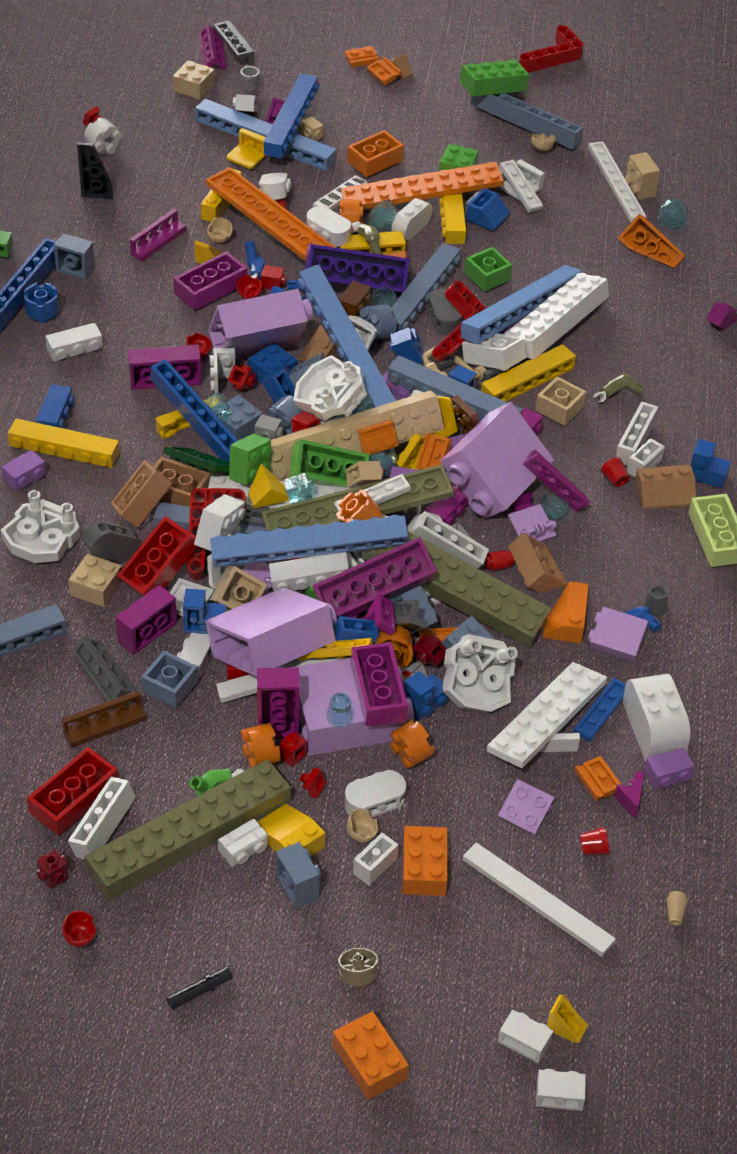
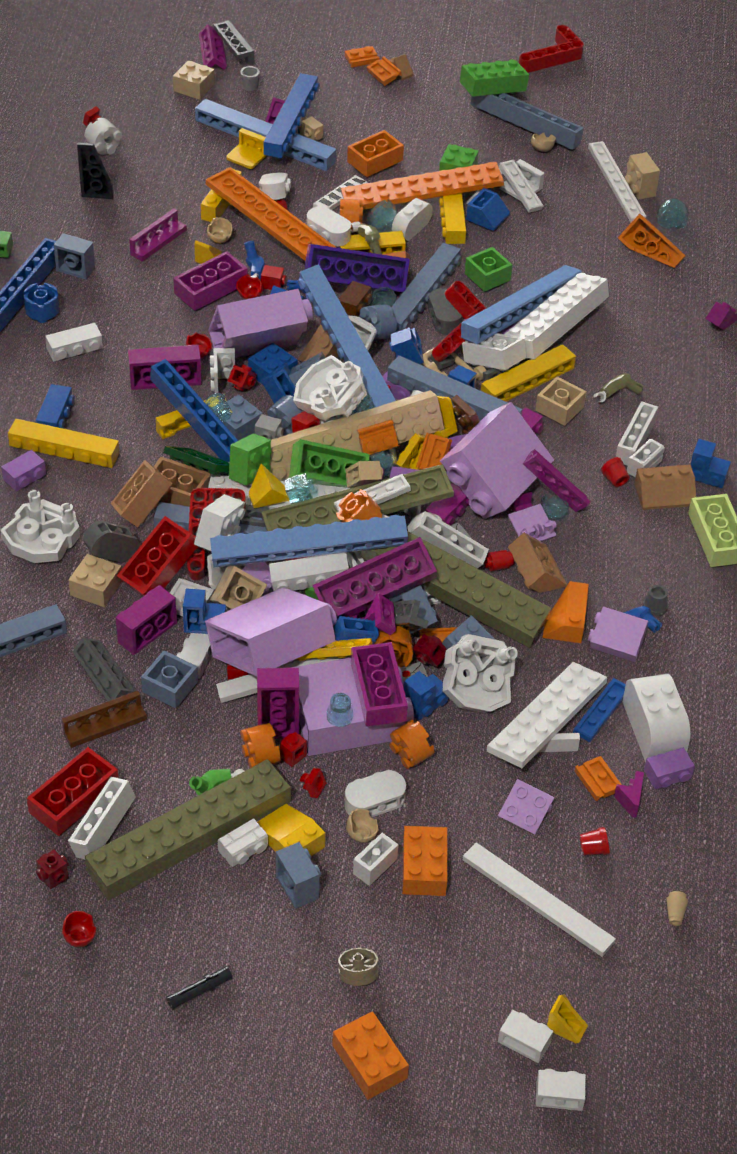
(245, 103): white piece -> none

